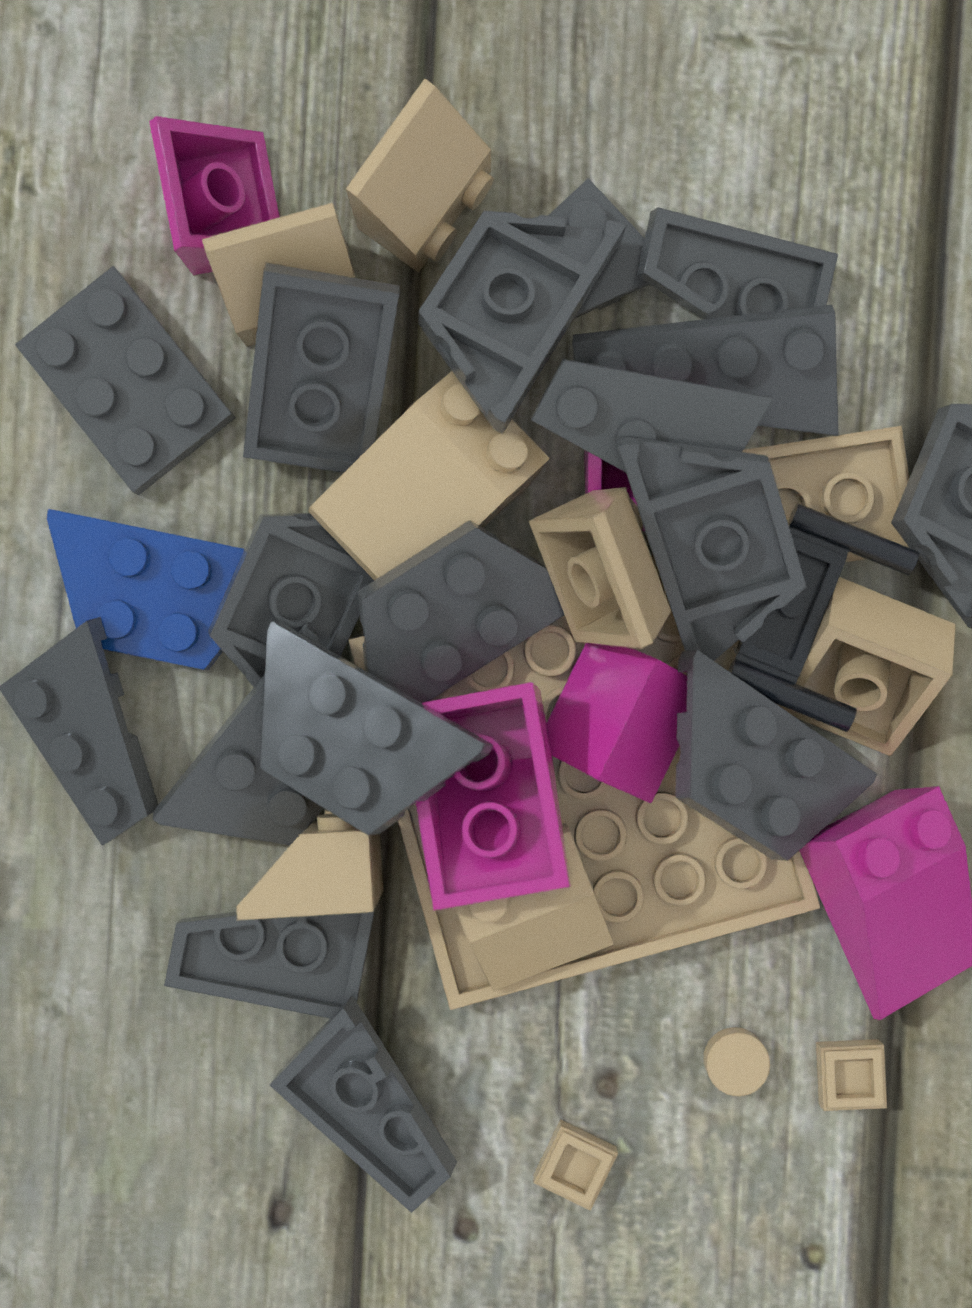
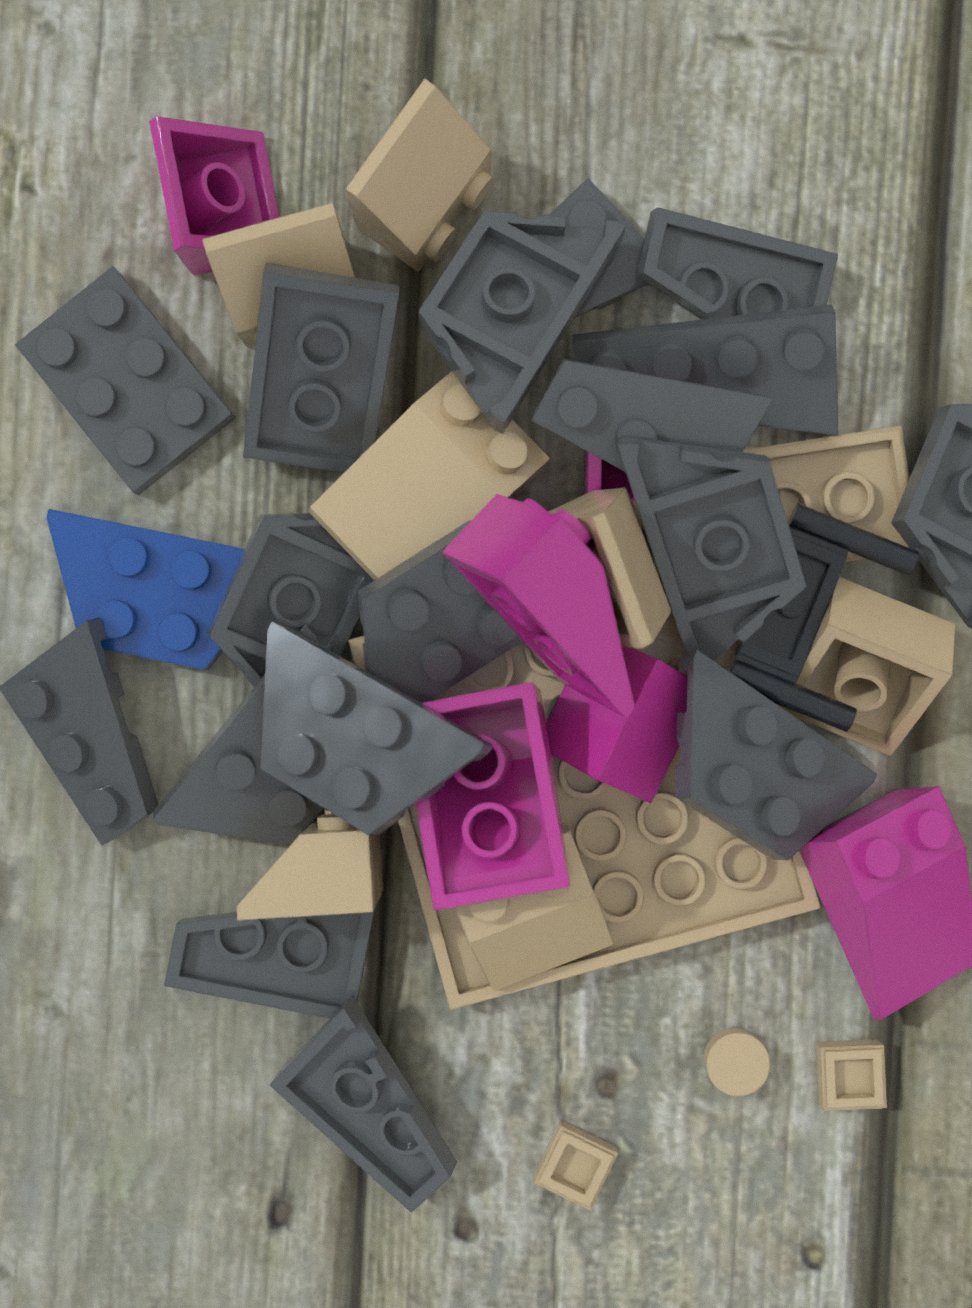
(548, 592): none -> dark pink slope

